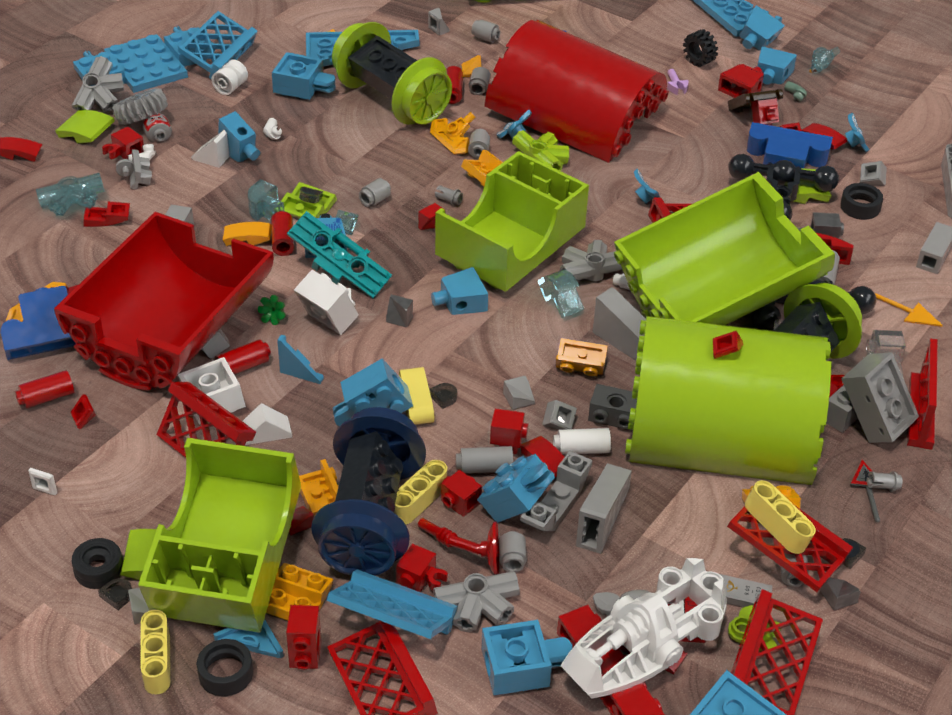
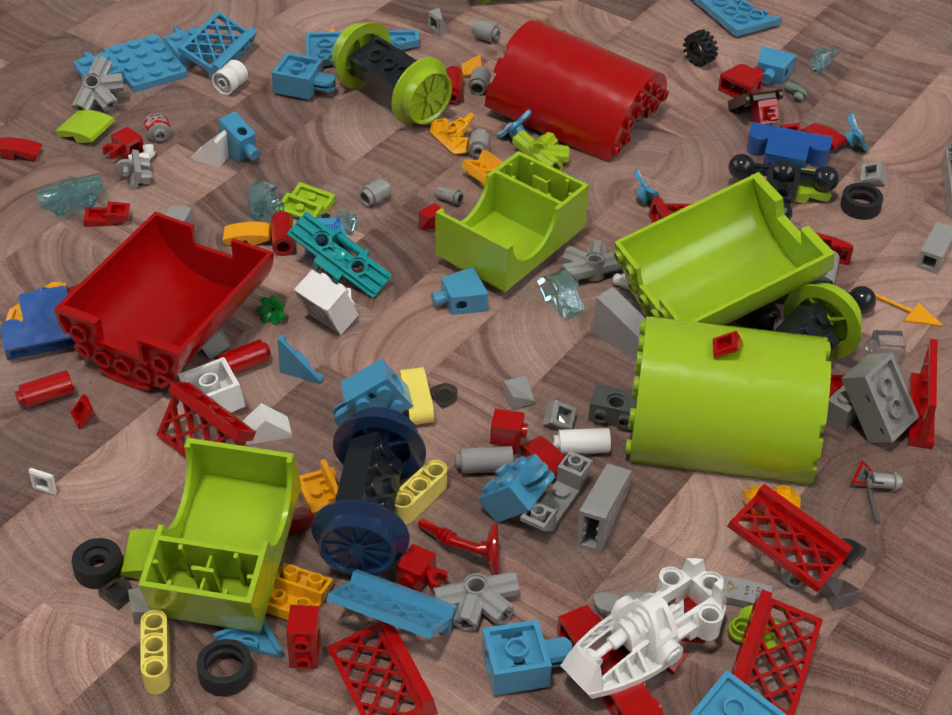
(140, 106): light grey gear -> none
(271, 129): white arm -> none
(310, 195): clear smoke tile -> none
(399, 311): flat silver slope -> none
(460, 492): red brick -> none
(512, 551): light grey brick -> none
(581, 357): light orange bracket -> none
(676, 83): lavender bar -> none
(760, 29): dark azure torso -> none
(780, 517): light yellow beam -> none
(827, 224): flat silver brick -> none

